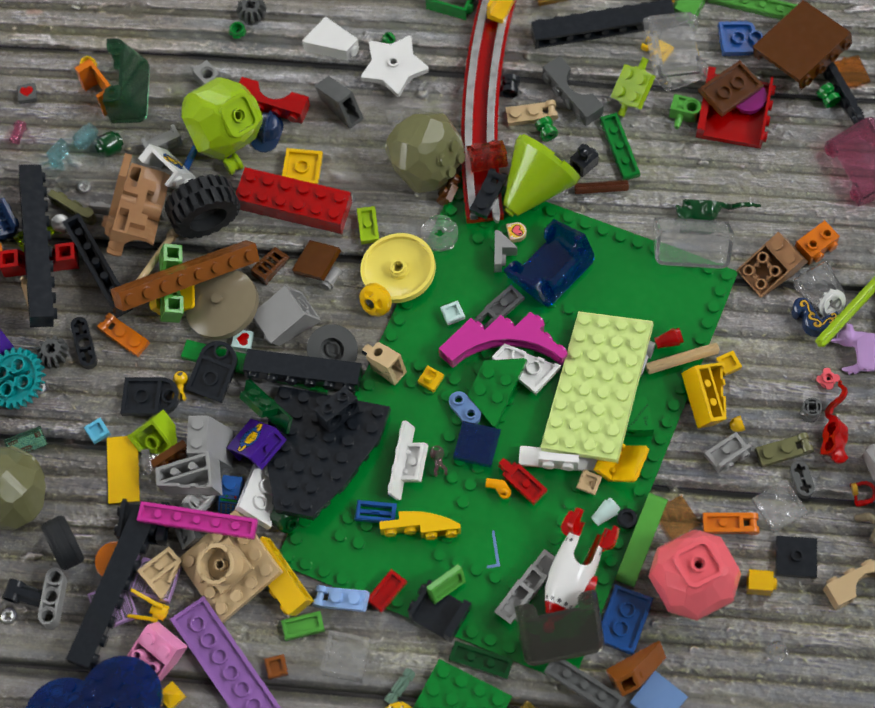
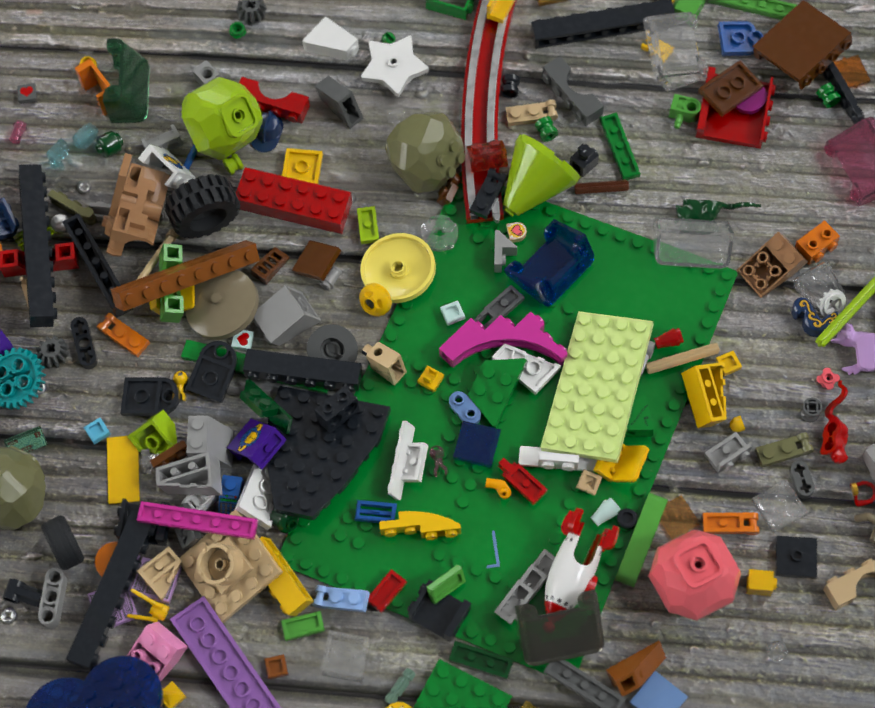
(625, 619): blue tile -> none
(632, 86): lime plate -> none

